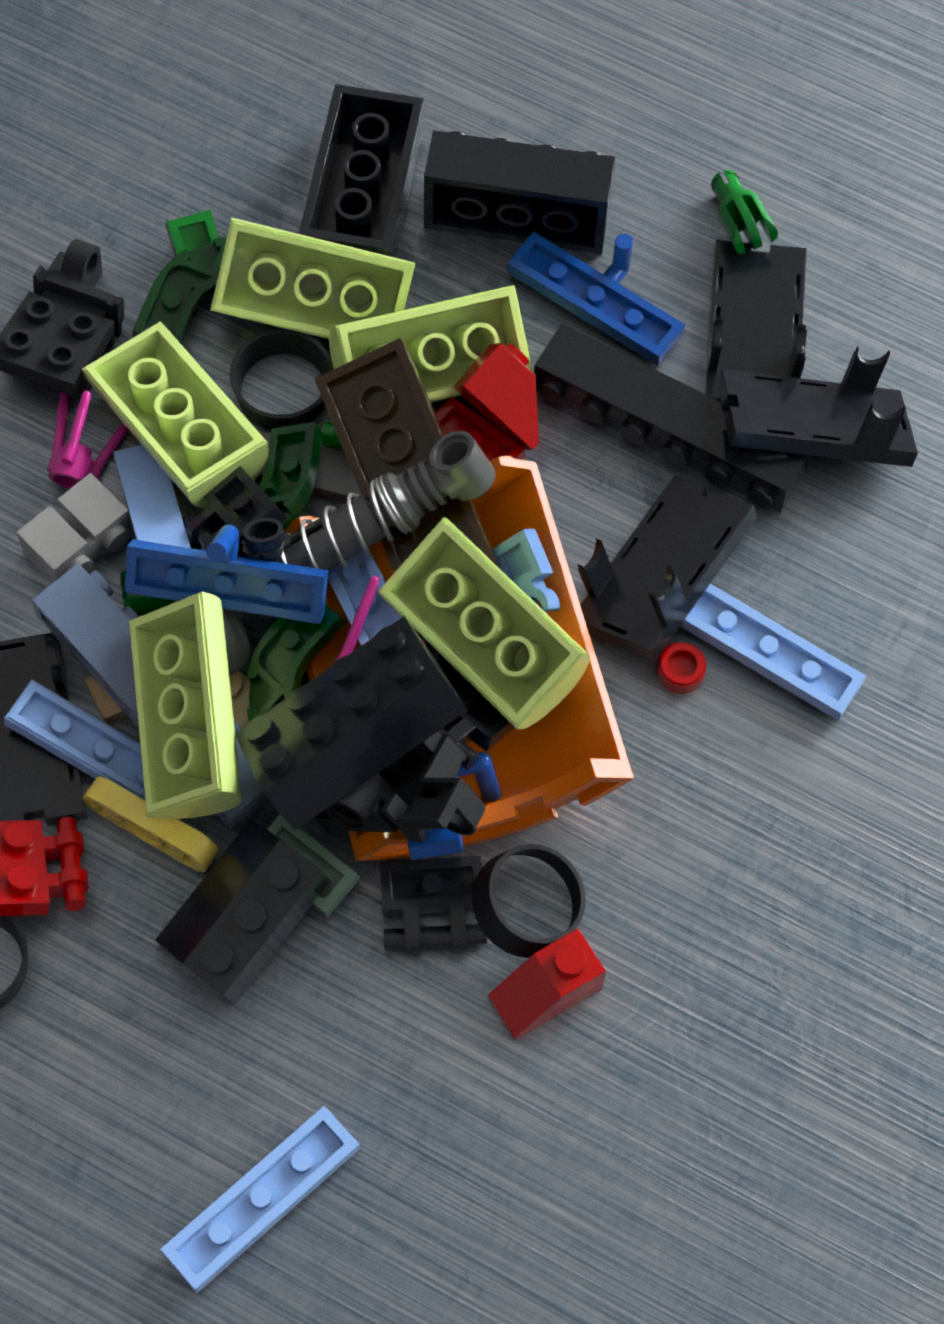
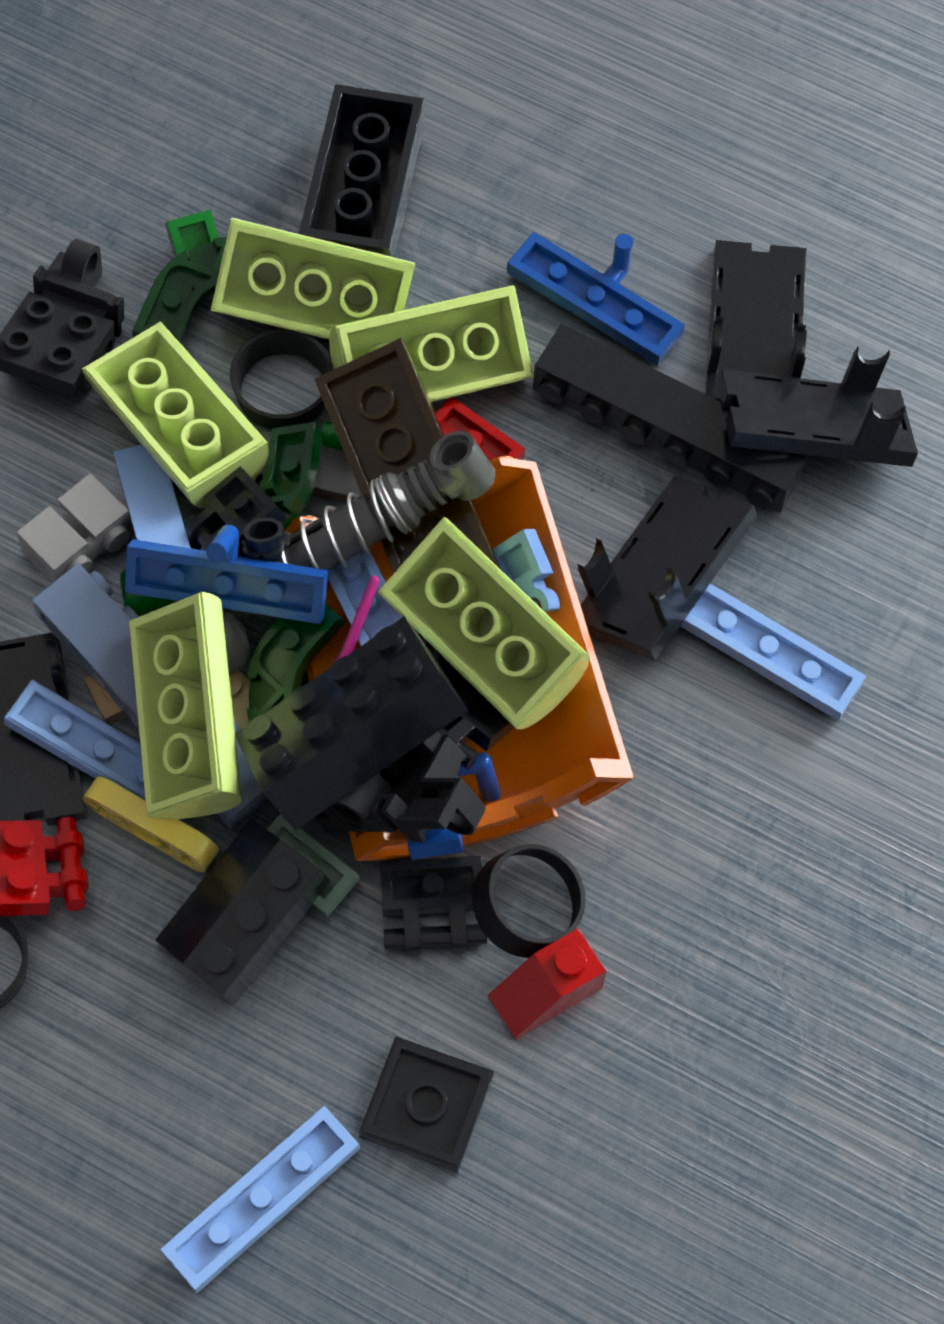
(73, 460): dark pink plant -> none
(426, 1104): none -> black tile
(504, 392): red slope -> none
(516, 189): black brick -> none
(681, 667): red tile -> none
(741, 211): green arm -> none

